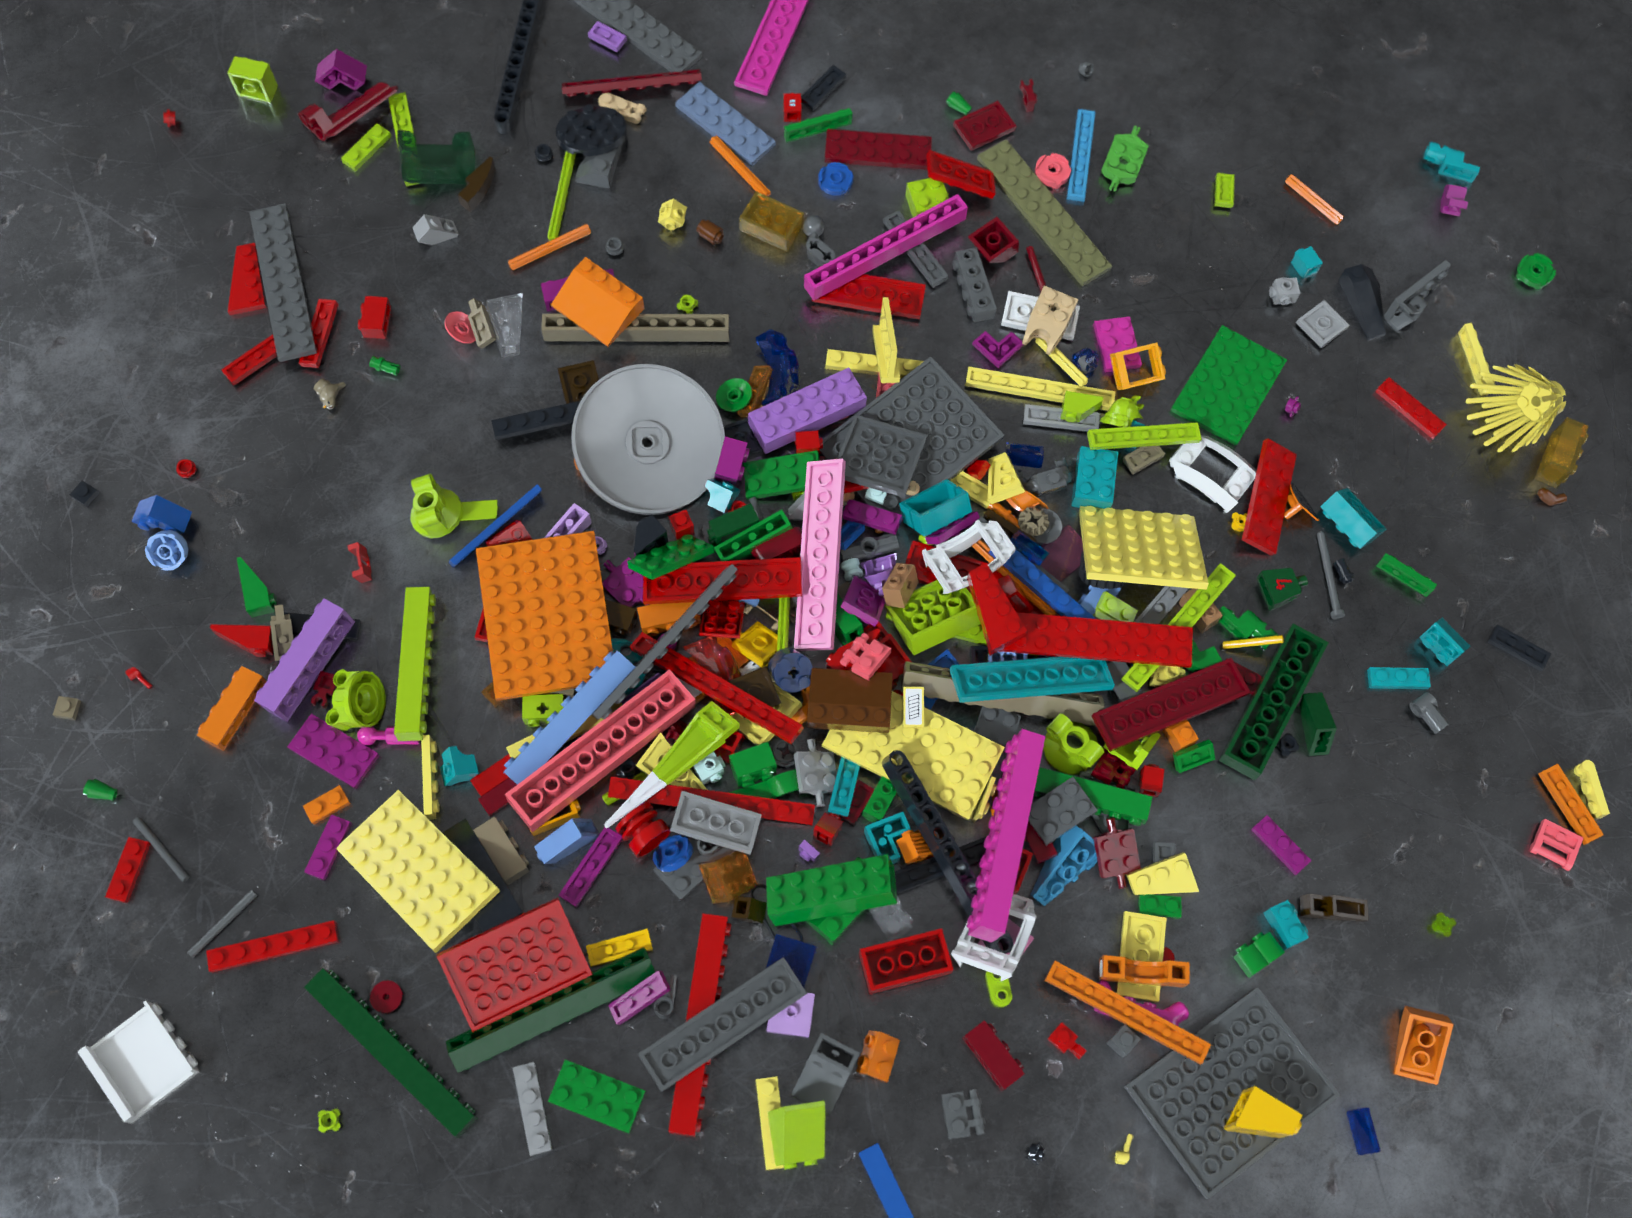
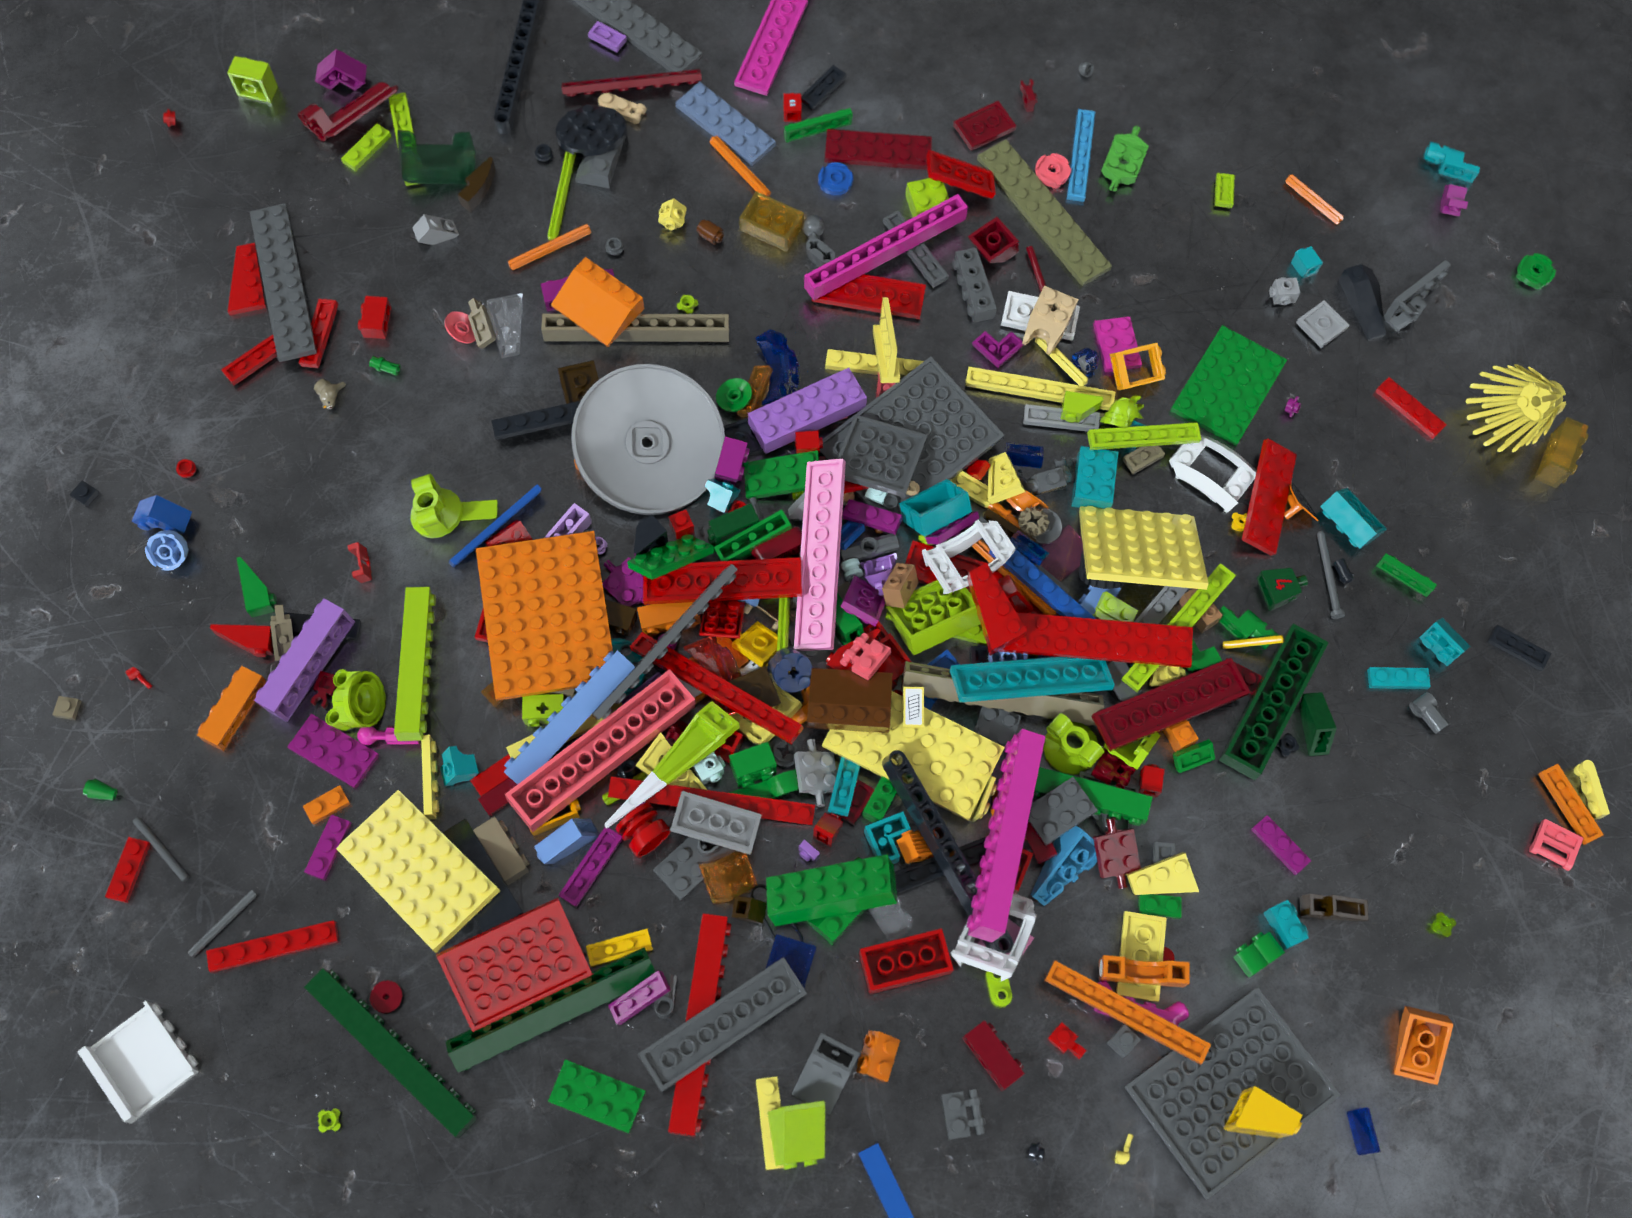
(532, 1109): light grey plate -> none
(672, 853): blue tile -> none
(794, 1019): lavender plate -> none
(958, 103): green cone -> none
(1475, 355): light yellow plate -> none
(1550, 498): reddish brown arm -> none

